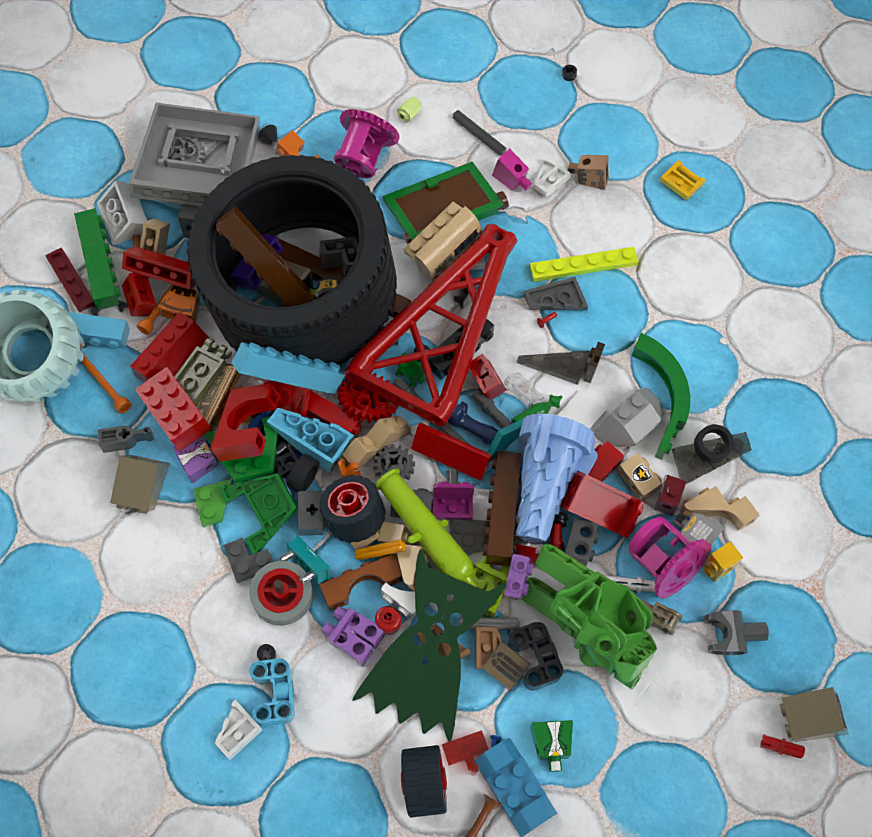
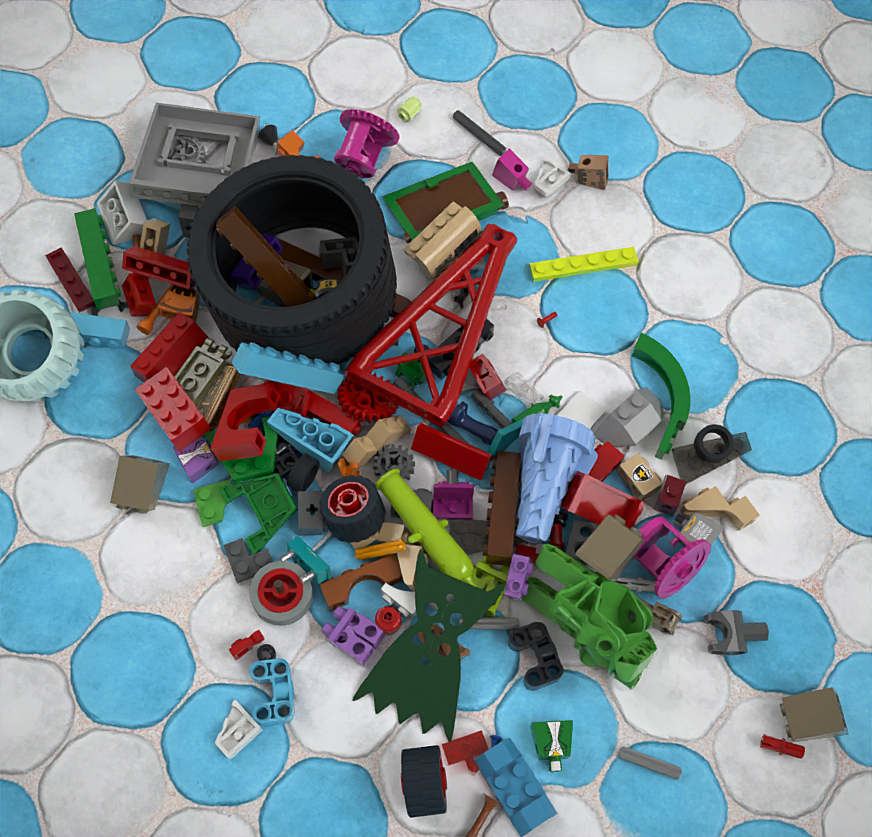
(115, 438): dark grey piece -> none
(121, 403): orange piece -> none
(241, 647): none -> red plate
(486, 641): medium nougat wing -> none
(506, 665): clear smoke piece -> none
(556, 296): dark grey wing -> none
(565, 365): clear smoke wing -> none
(571, 76): black bush -> none
(590, 368): dark brown wing -> none
(611, 547): none -> dark tan slope
(650, 762): none -> light grey axle
(679, 183): yellow plate -> none
(722, 561): yellow brick -> none

